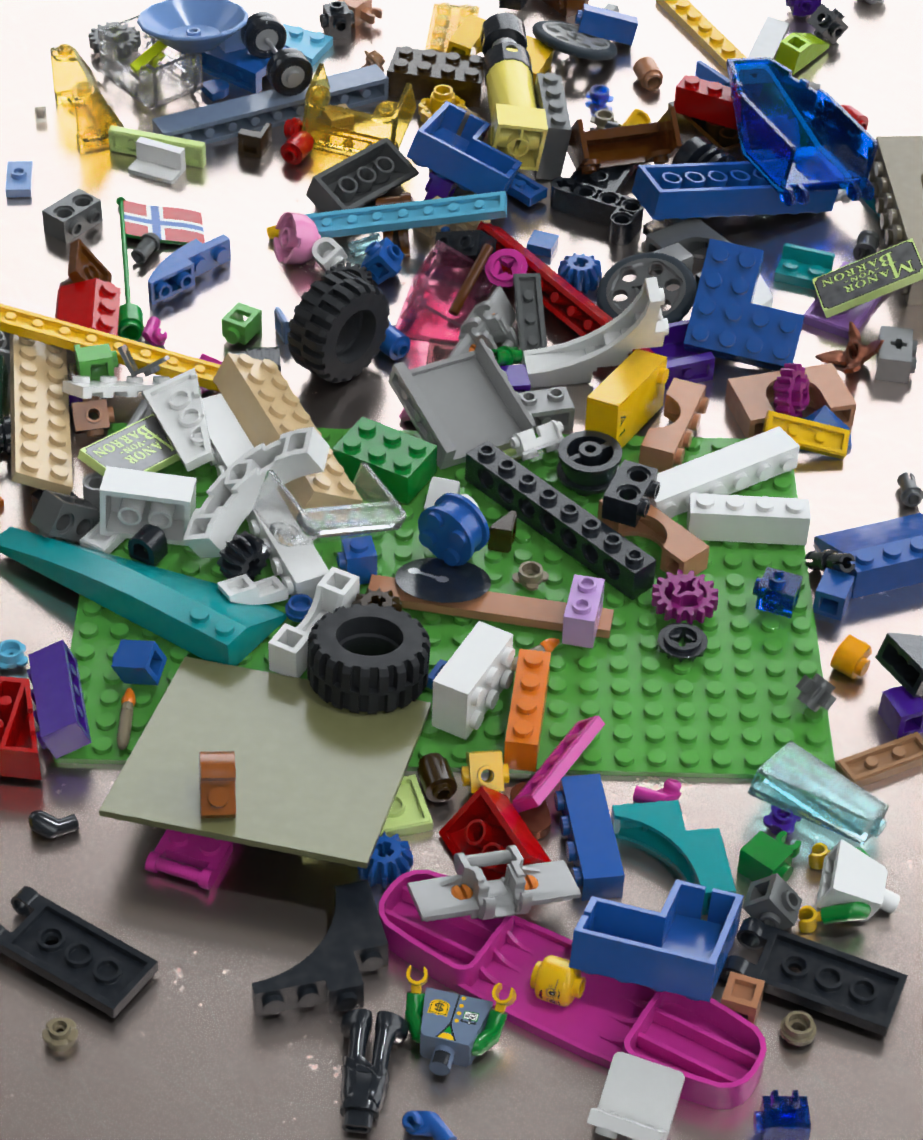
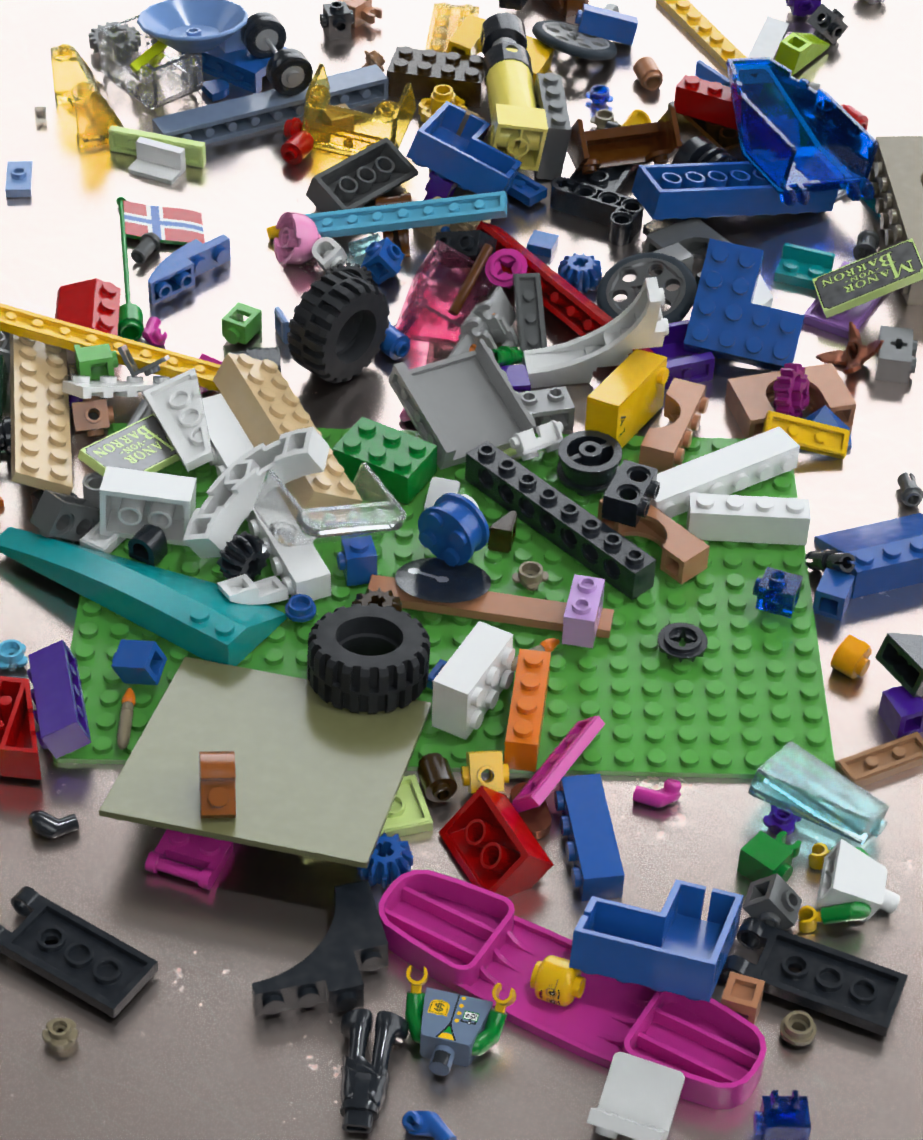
(72, 215): dark grey brick -> none
(84, 265): reddish brown tile -> none
(255, 143): dark brown panel -> none
(290, 644): white arch -> none
(310, 43): medium azure wing -> none
(475, 896): light grey piece -> none
(685, 597): magenta gear -> none
(694, 853): teal arch -> none
(816, 692): dark grey gear -> none

